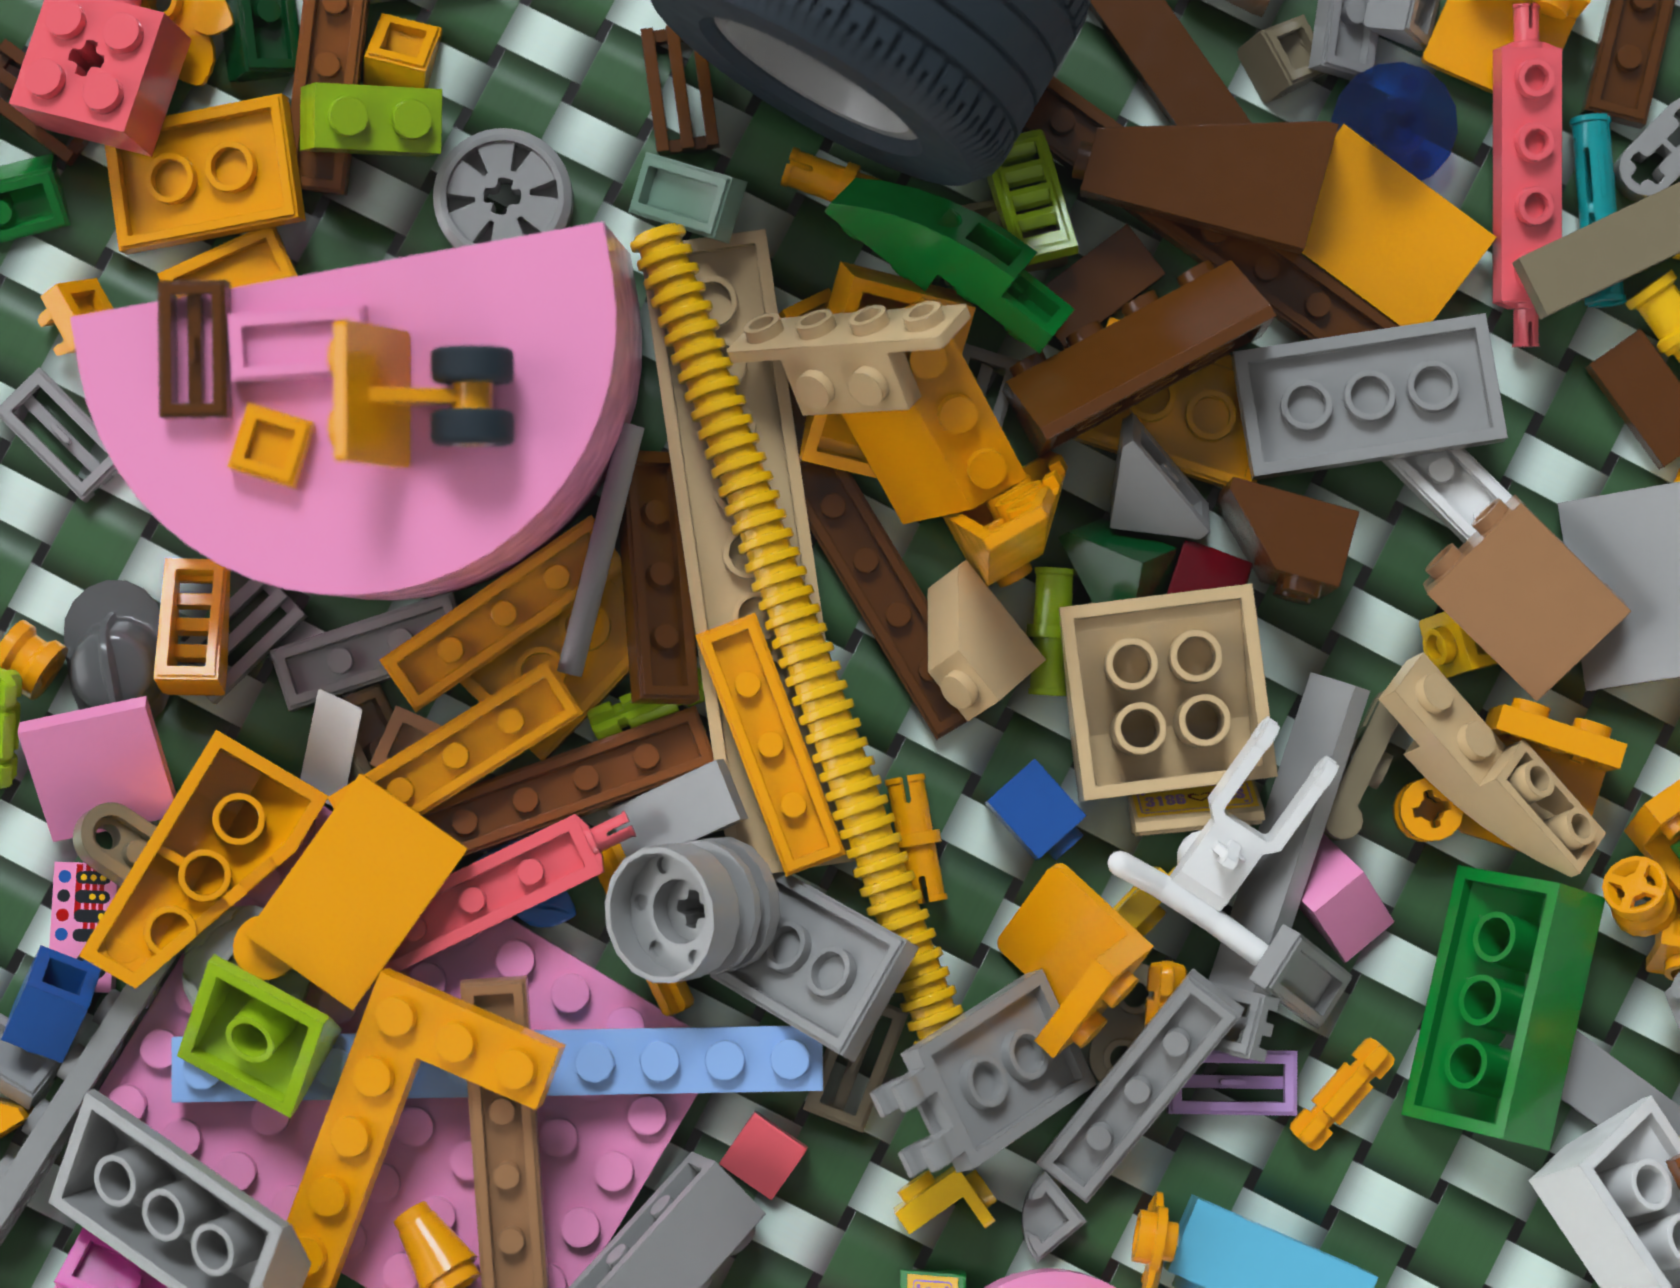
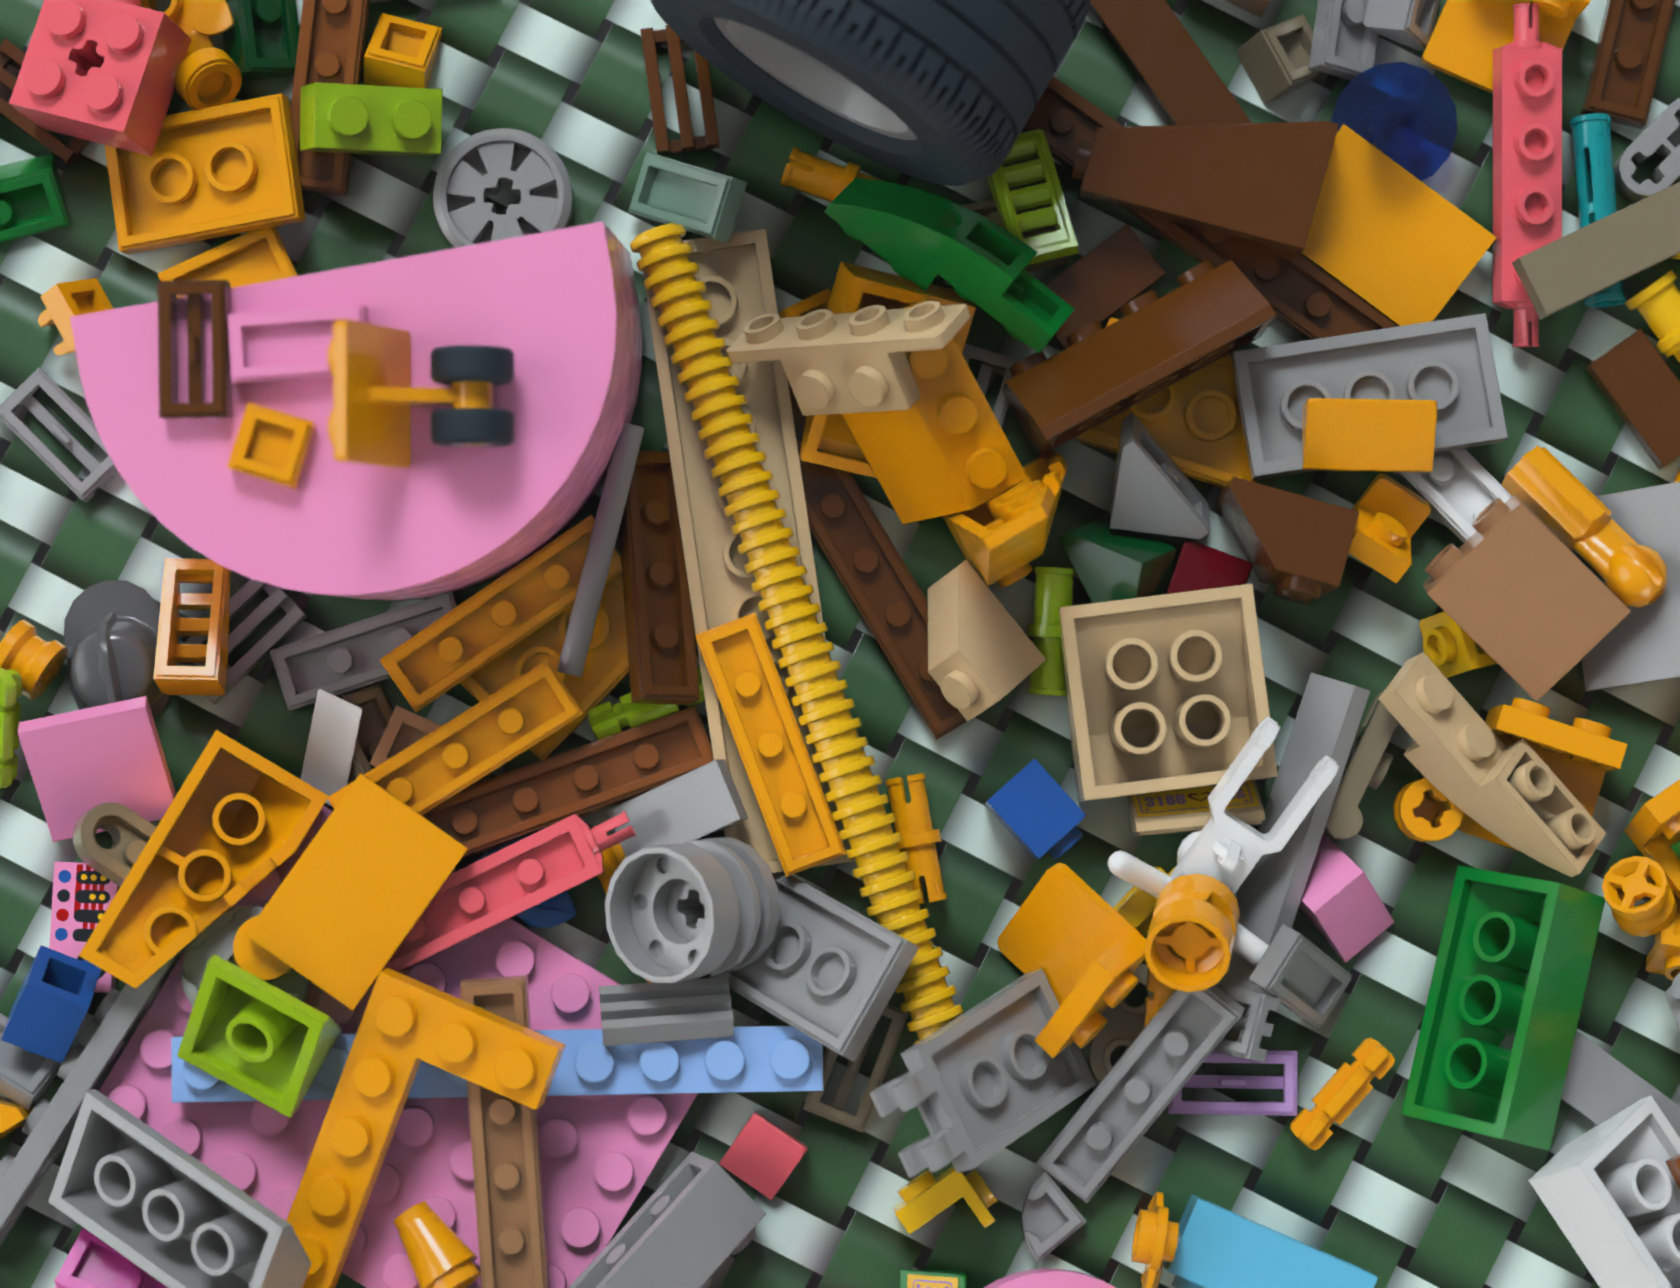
(208, 79): none -> light orange tile
(666, 1011): none -> light grey tile
(1192, 933): none -> light orange wheel
(1368, 435): none -> light orange slope
(1385, 526): none -> light orange bracket
(1586, 526): none -> light orange piece

